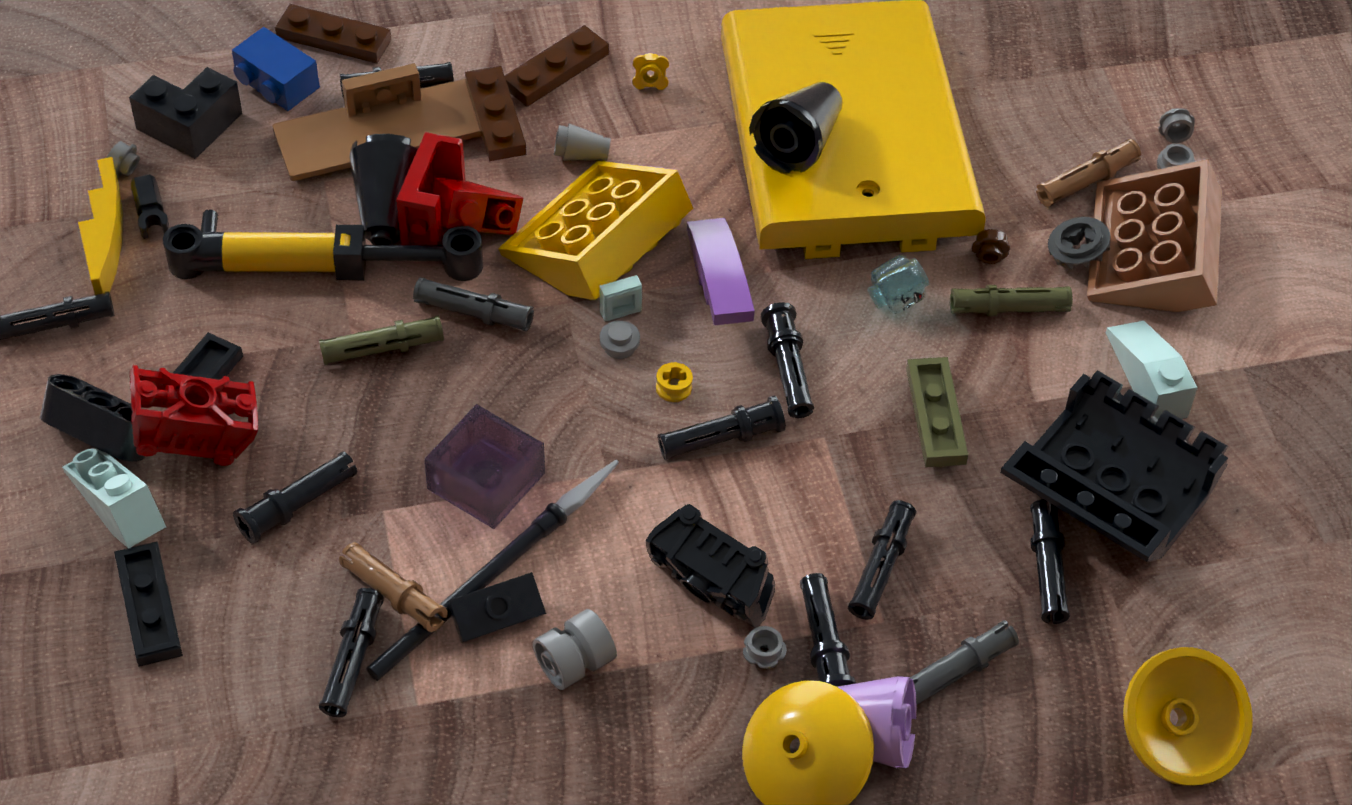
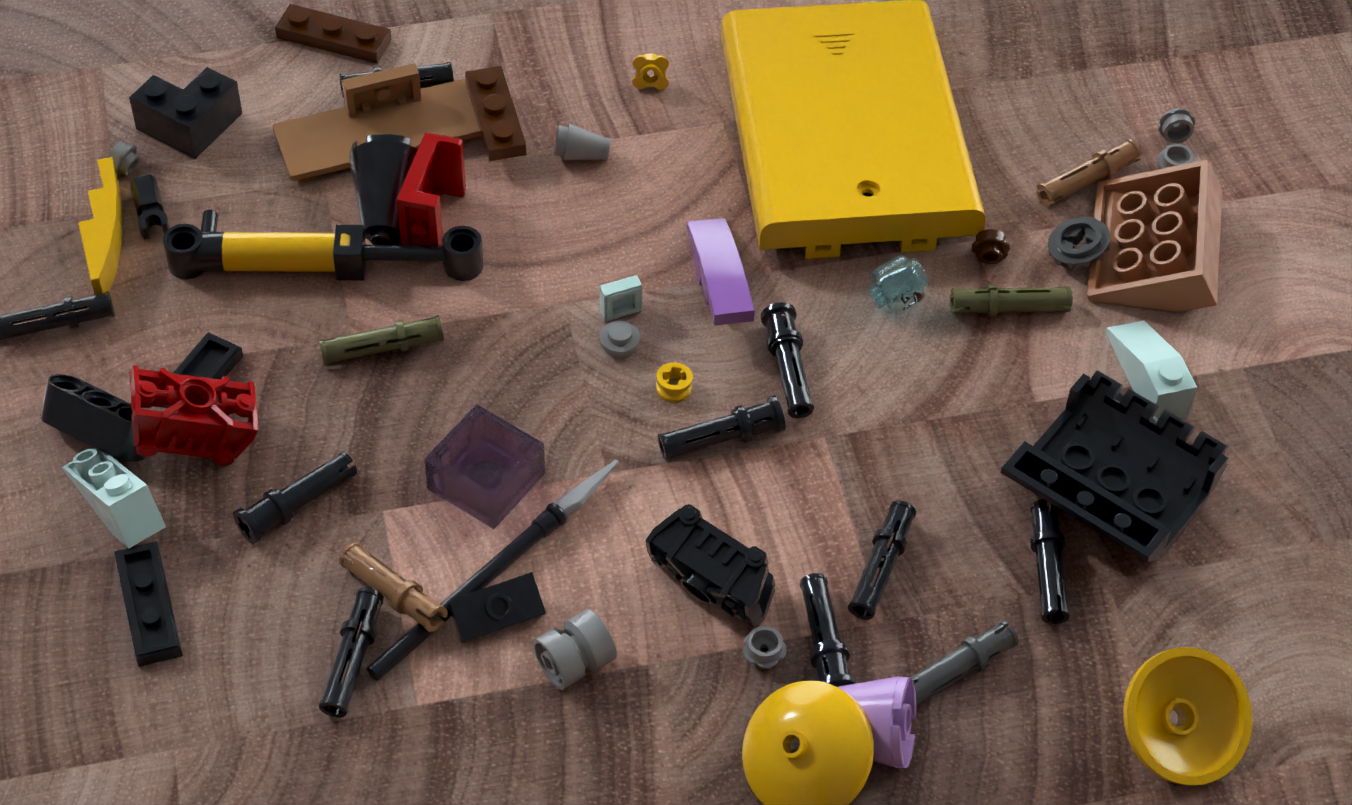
(275, 69): blue brick -> none
(477, 206): red slope -> none
(489, 308): dark grey pin -> none
(556, 65): reddish brown plate -> none
(599, 226): yellow slope -> none
(796, 127): black cone -> none
(936, 412): olive plate -> none

